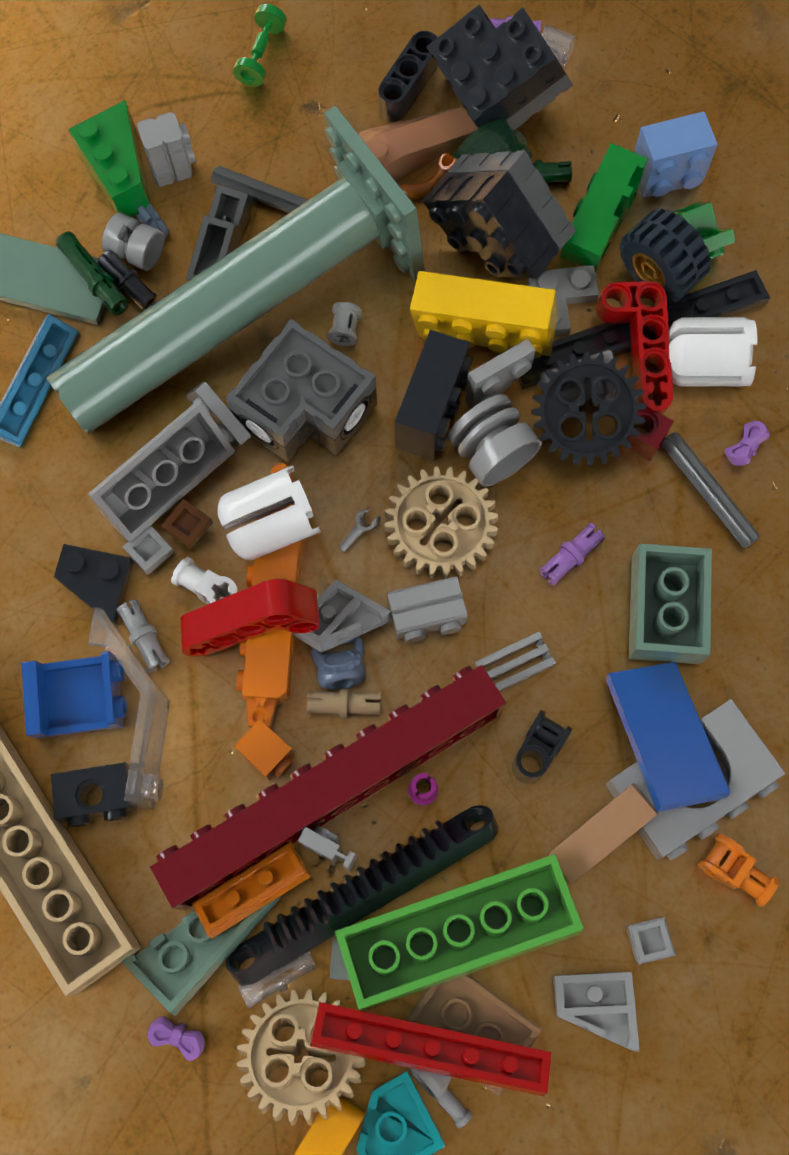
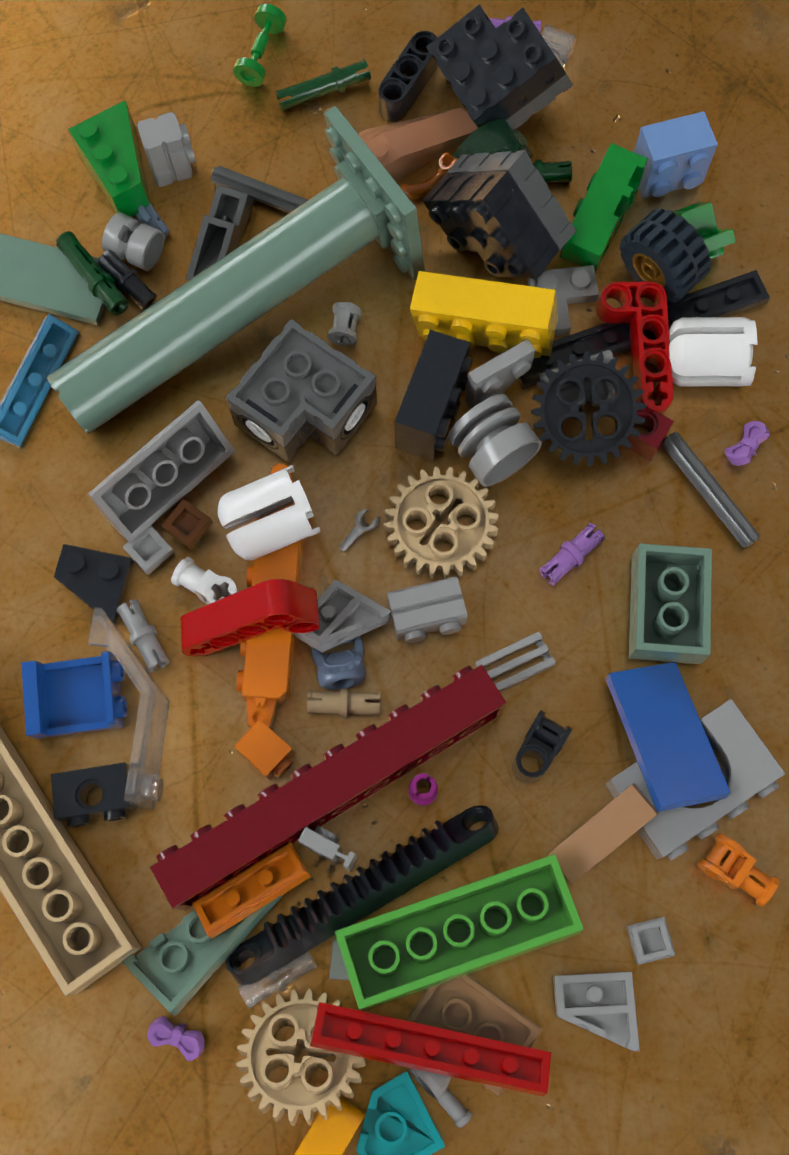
(223, 417): light grey wing -> none
(323, 84): none -> dark green pin

